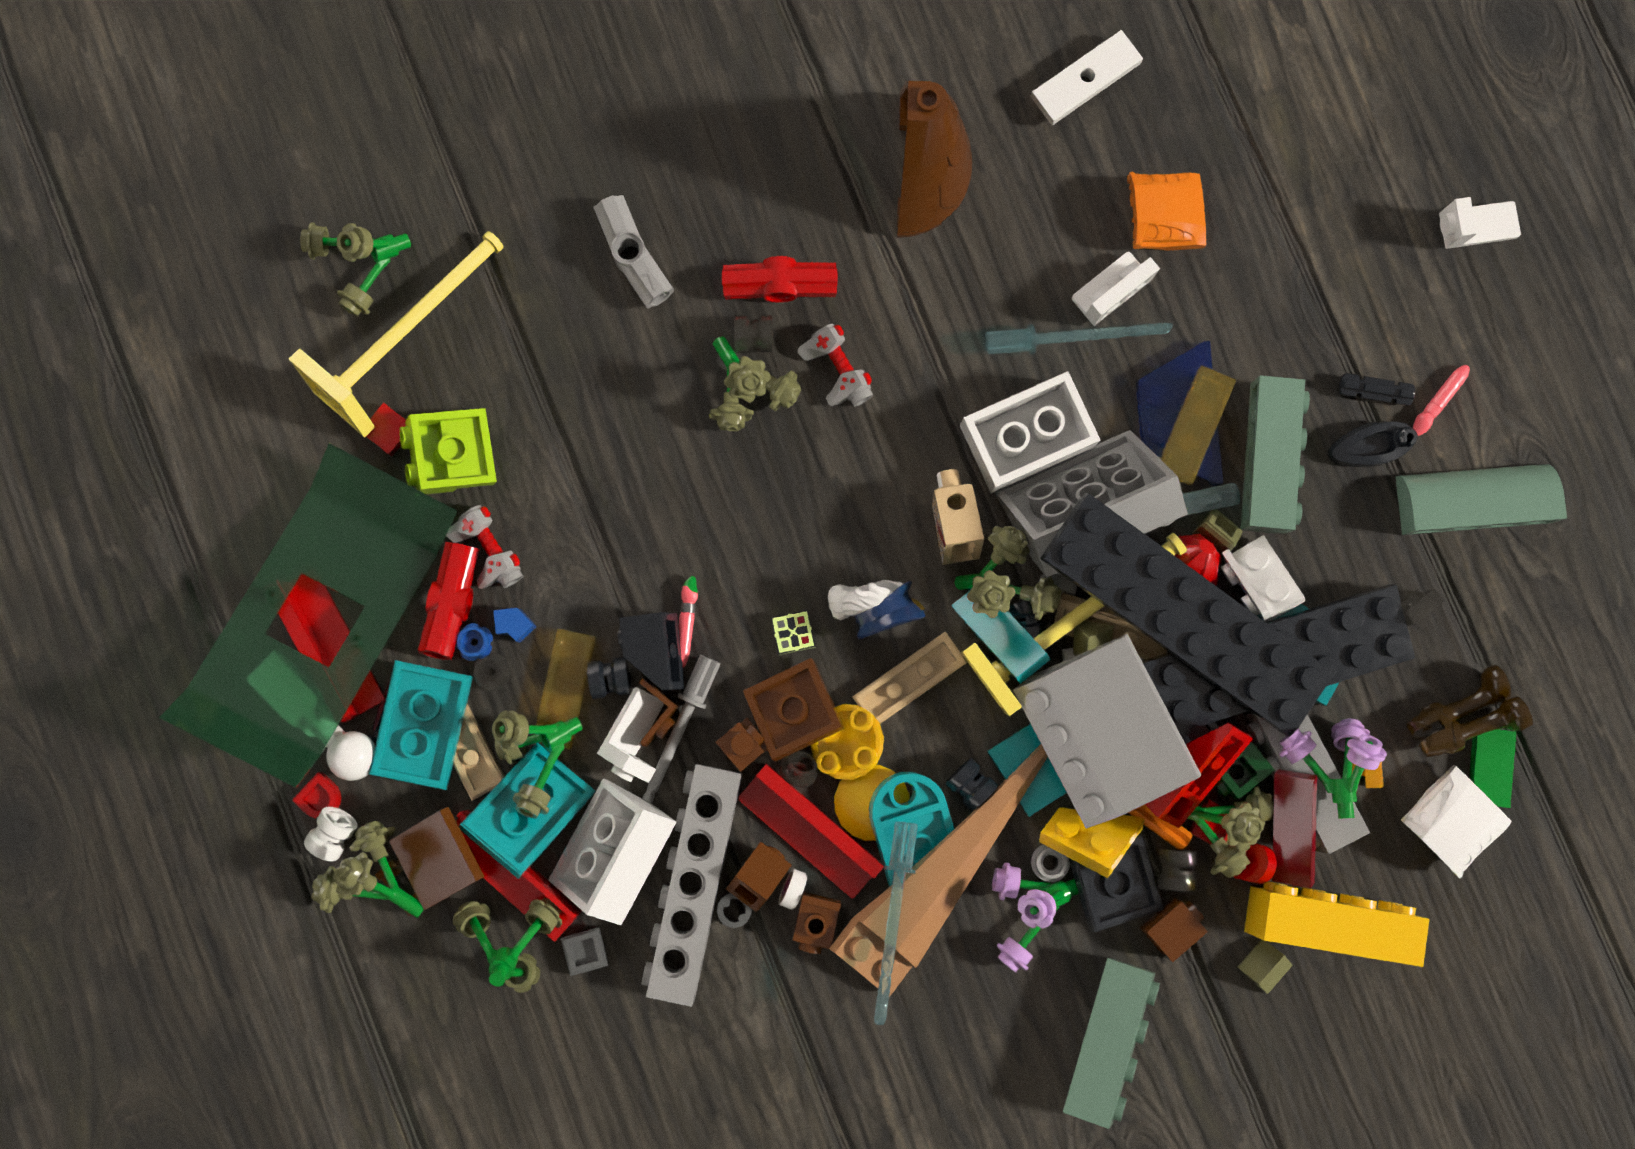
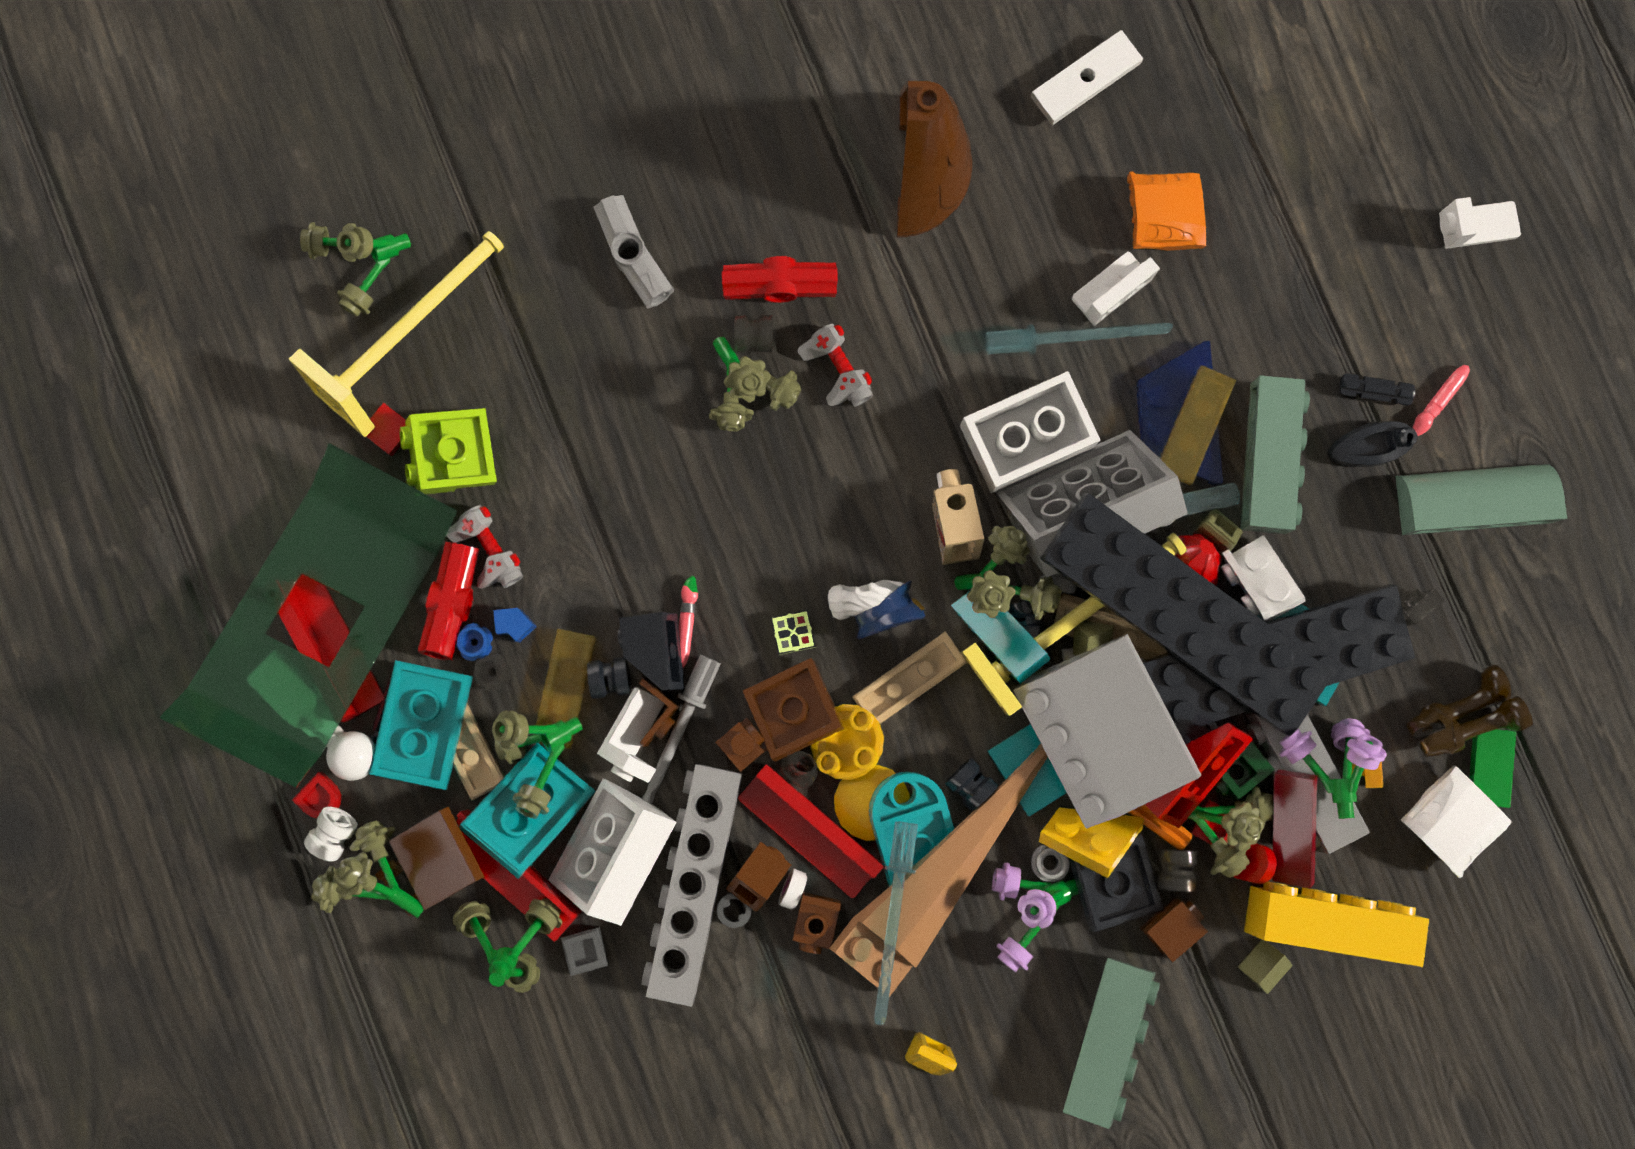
(930, 1055): none -> yellow slope

